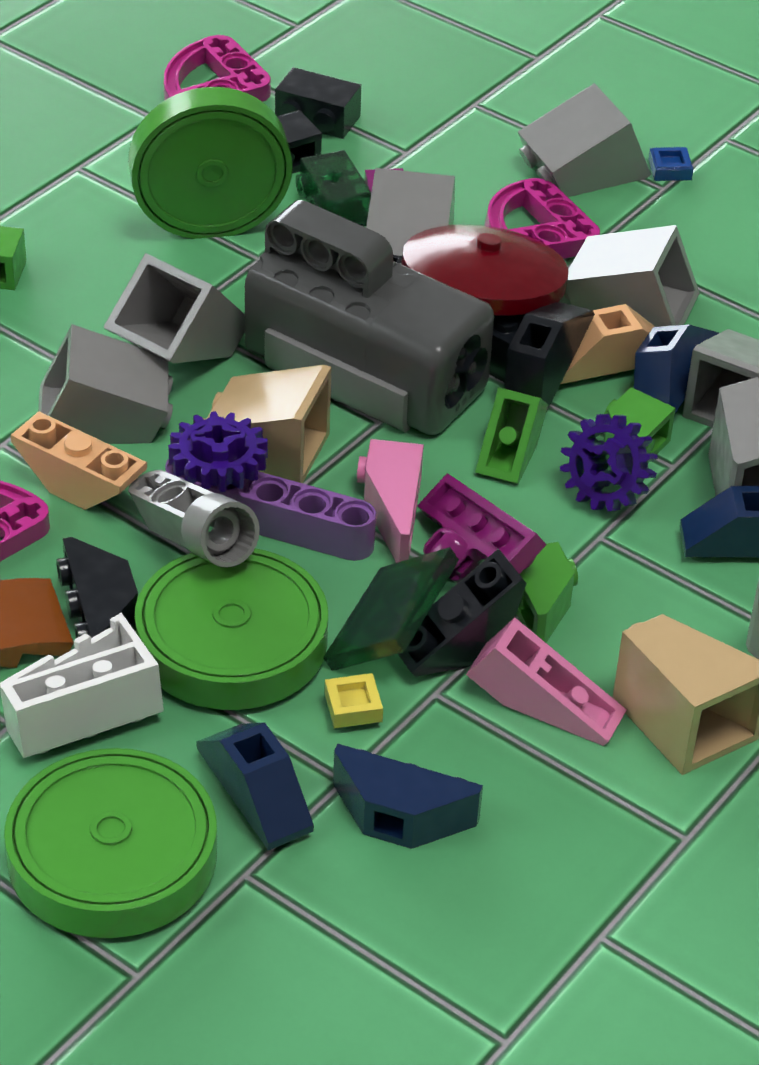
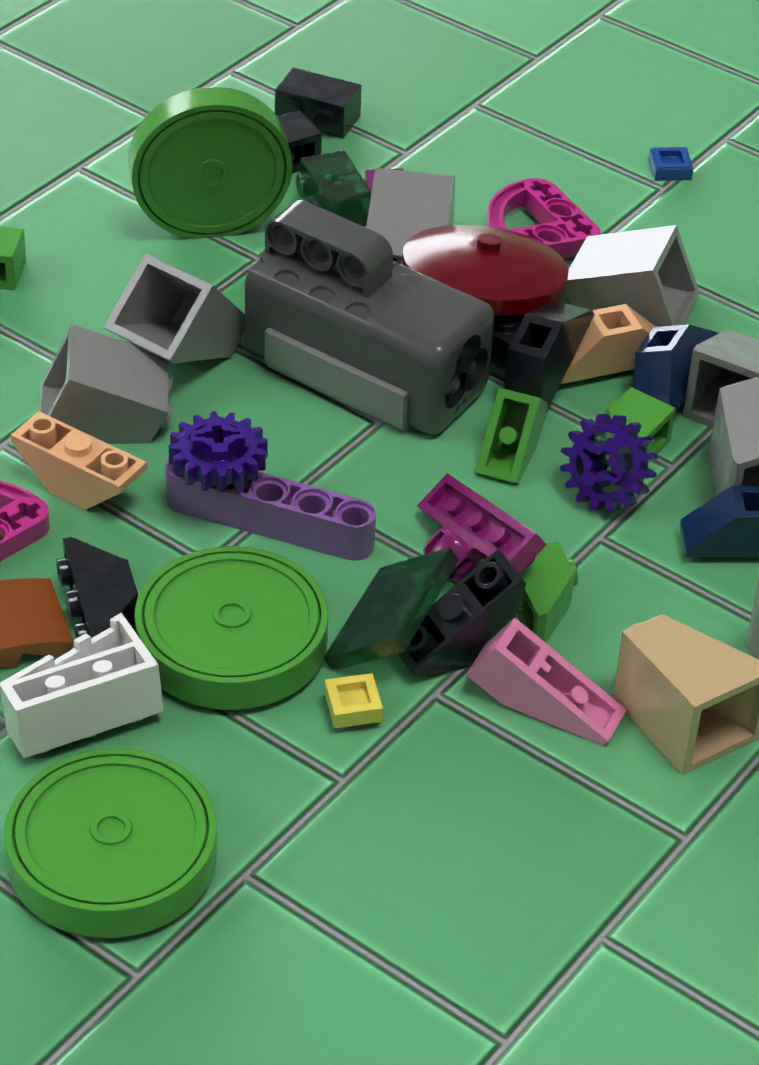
(185, 513): light grey beam -> none
(226, 59): dark pink beam -> none
(259, 781): dark blue slope -> none
(289, 408): tan slope -> none
(392, 487): bright pink slope -> none
(403, 800): dark blue slope -> none
(584, 145): light grey slope -> none

